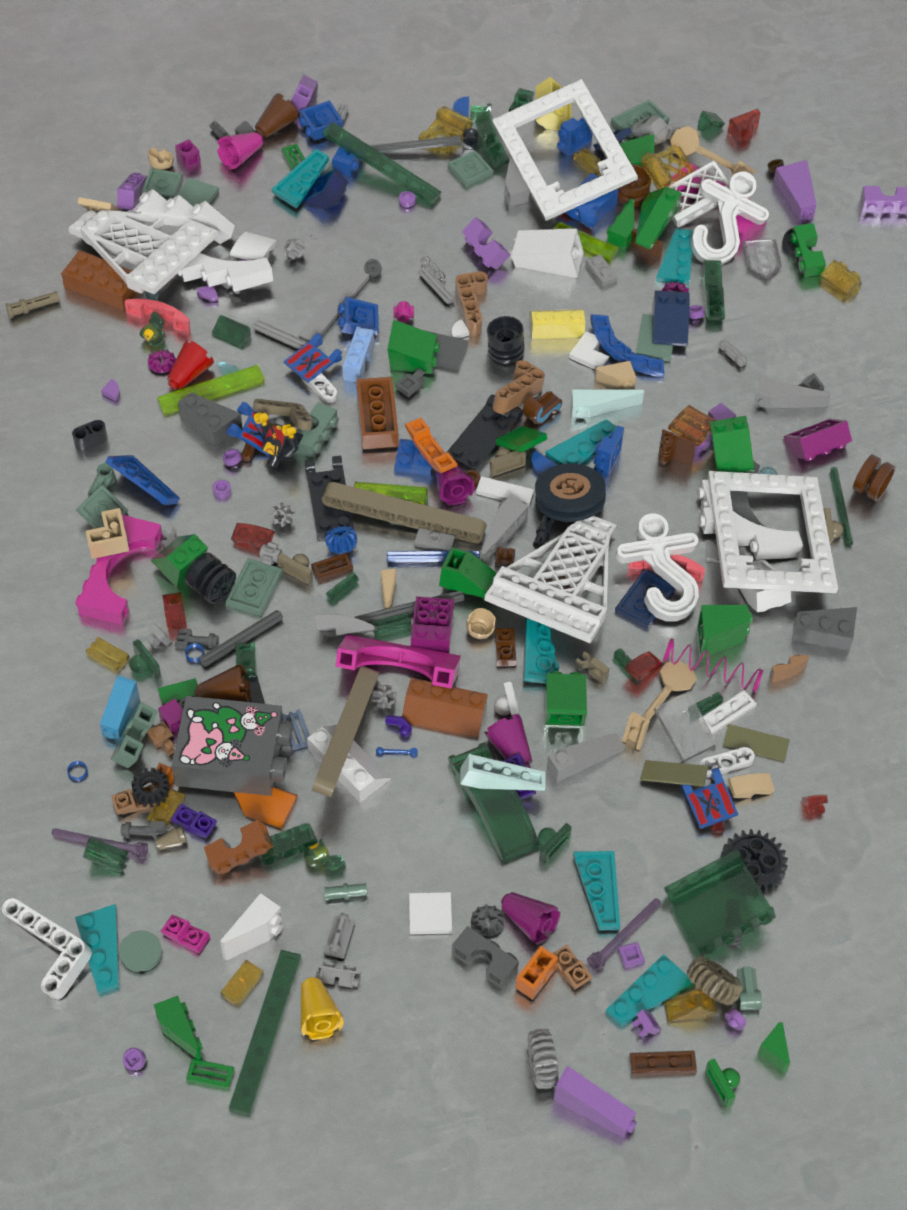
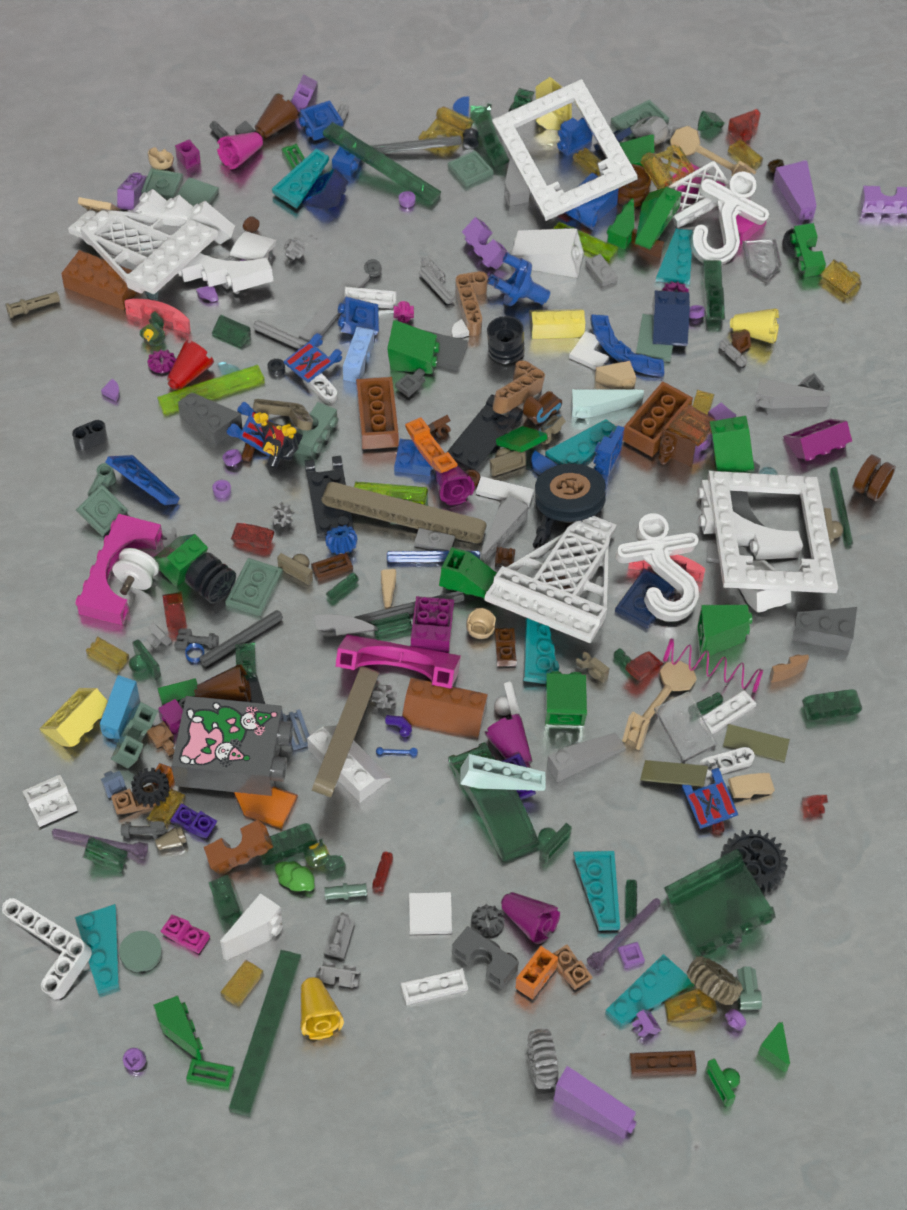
(49, 800): none -> white slope
(75, 717): none -> light yellow slope
(75, 763): blue axle -> none
(110, 538): tan brick -> none
(113, 783): none -> sand blue tile
(135, 569): none -> white wheel
(226, 898): none -> clear green hinge
(251, 224): none -> reddish brown tile
(270, 553): light grey gear -> none
(276, 367): none -> black tile
(295, 876): none -> bright green arm
(382, 871): none -> clear red axle
(383, 298): none -> white tile
(434, 986): none -> white tile
(440, 424): none -> reddish brown tile
(520, 283): none -> blue piece
(553, 426): none -> dark tan plate
(631, 899): none -> clear green axle
(655, 414): none -> dark orange brick
(703, 401): none -> clear yellow tile
(741, 340): none -> reddish brown tile
(743, 155): none -> clear yellow tile
(760, 324): none -> light yellow cone
(832, 705): none -> clear green beam

